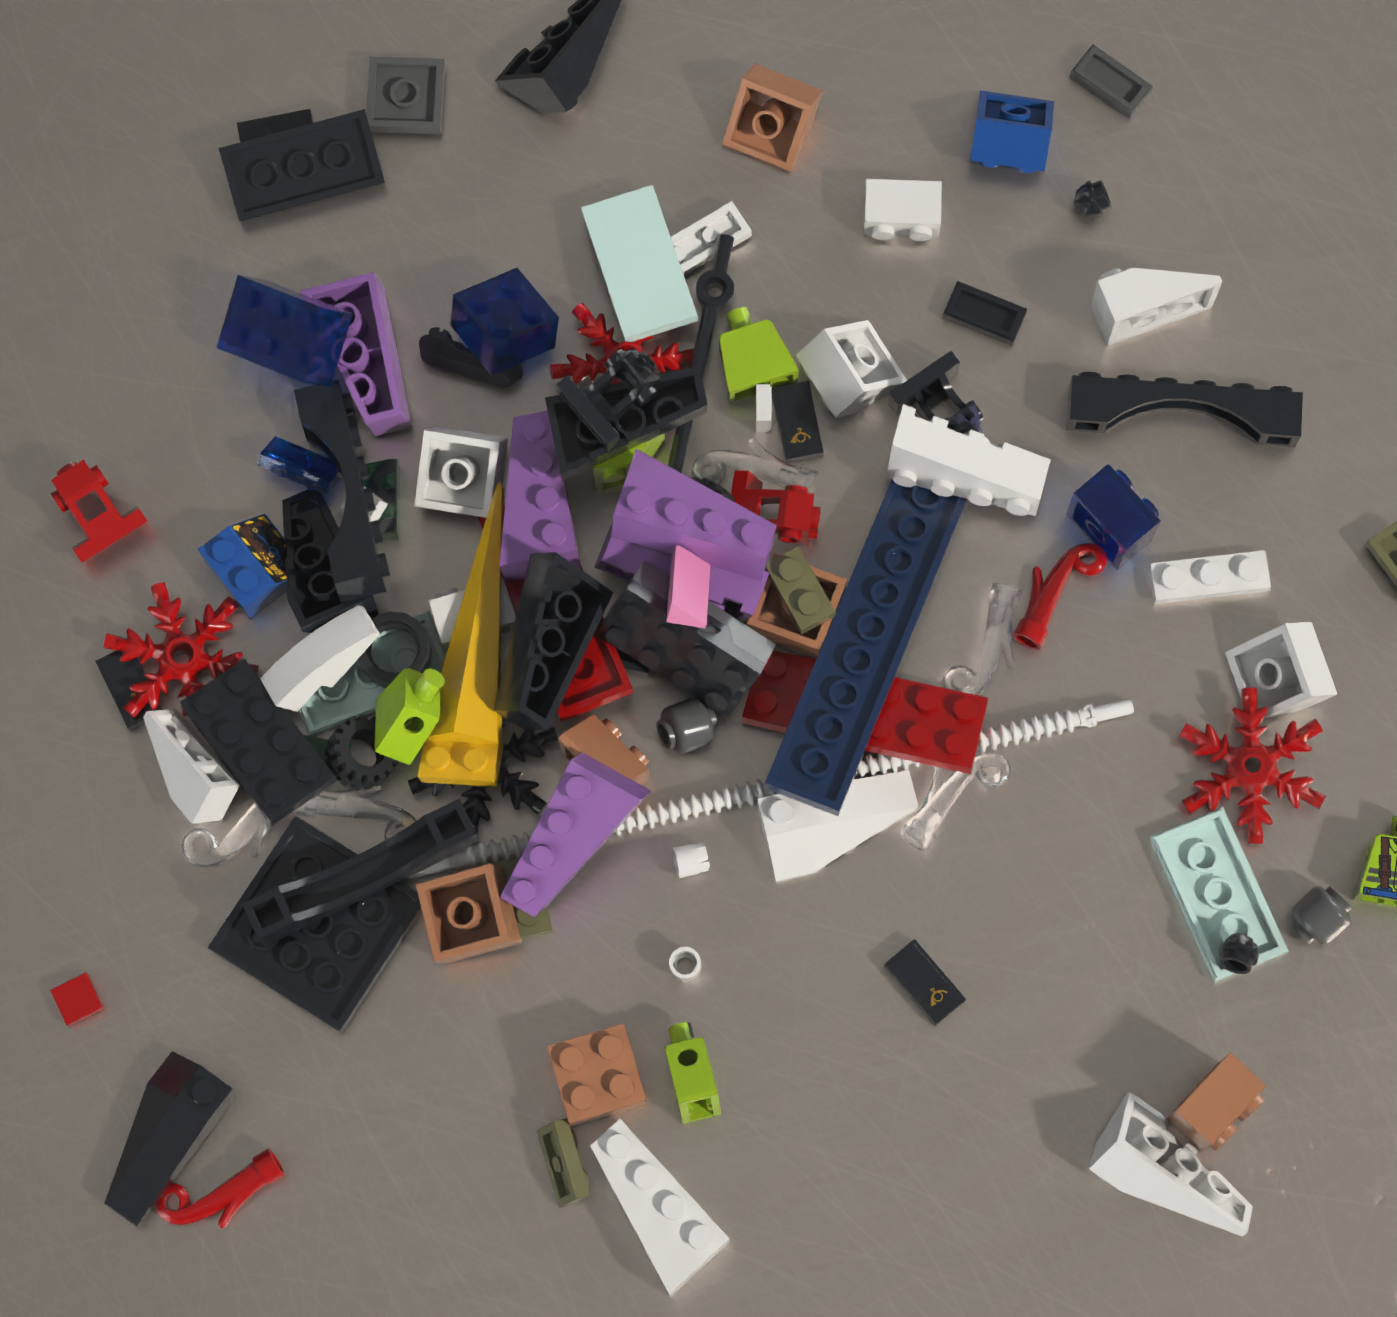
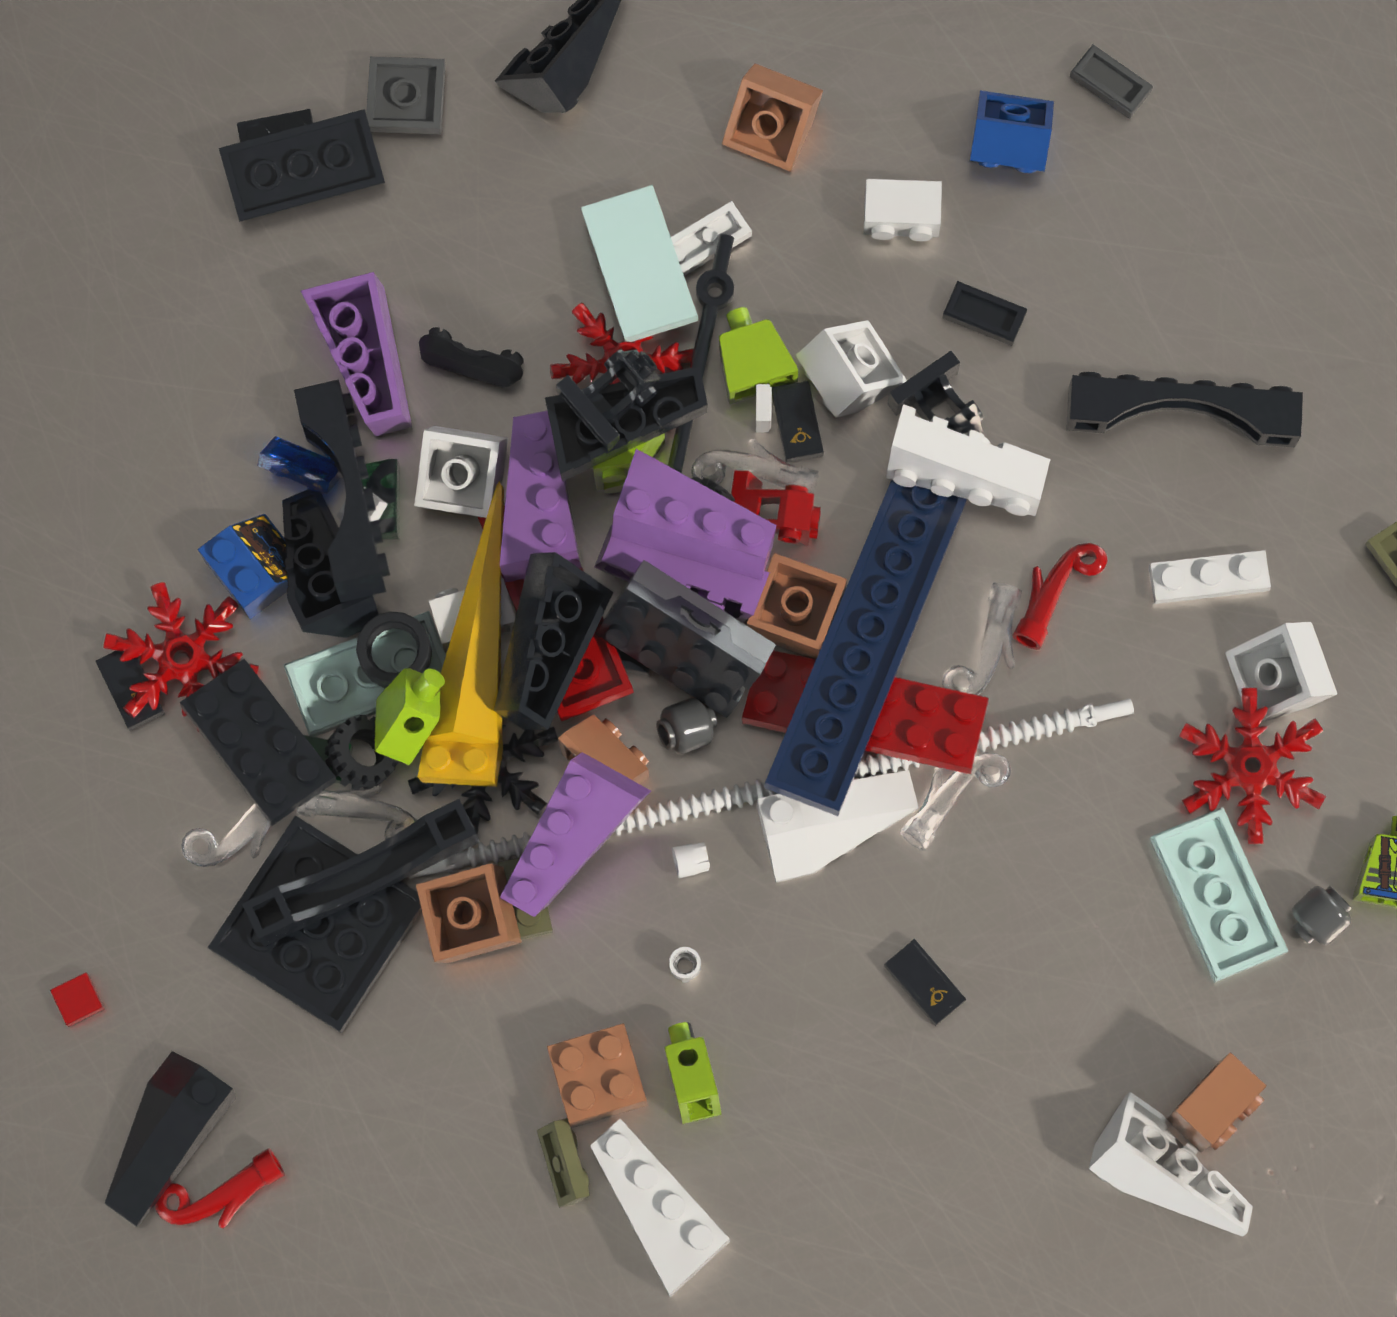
(76, 482): red tile -> none
(189, 767): white slope -> none
(284, 330): clear blue brick -> none
(319, 658): white slope -> none
(504, 321): clear blue brick -> none
(688, 589): bright pink slope -> none
(800, 590): olive plate -> none
(1092, 199): black plate -> none
(1114, 515): clear blue brick -> none
(1146, 299): white slope -> none
(1238, 953): black plate -> none

